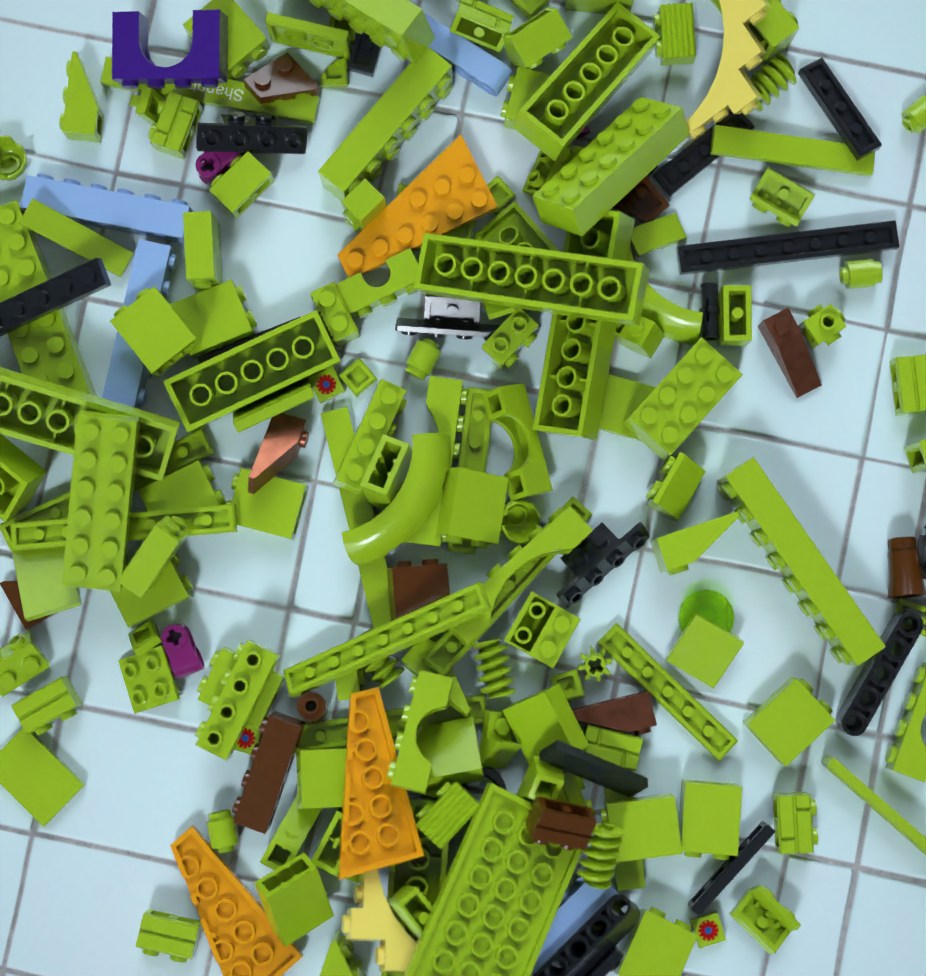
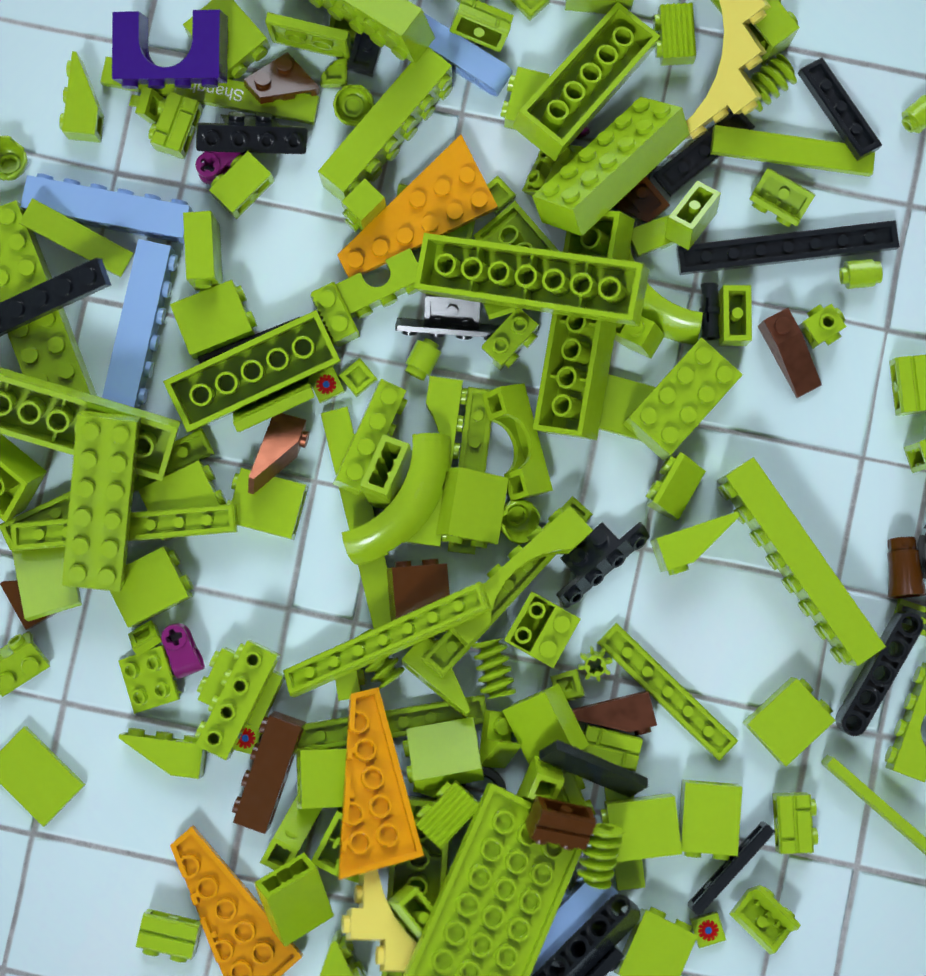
(47, 705): lime brick -> none
(154, 331): lime brick -> none
(154, 555): lime brick -> none
(170, 754): none -> lime slope
(222, 831): lime brick -> none
(321, 708): reddish brown brick -> none
(352, 104): none -> lime hair
(430, 695): lime arch -> none
(536, 39): lime slope -> none
(692, 215): none -> lime brick
(704, 650): lime tile -> none
(708, 604): clear neon green tile -> none

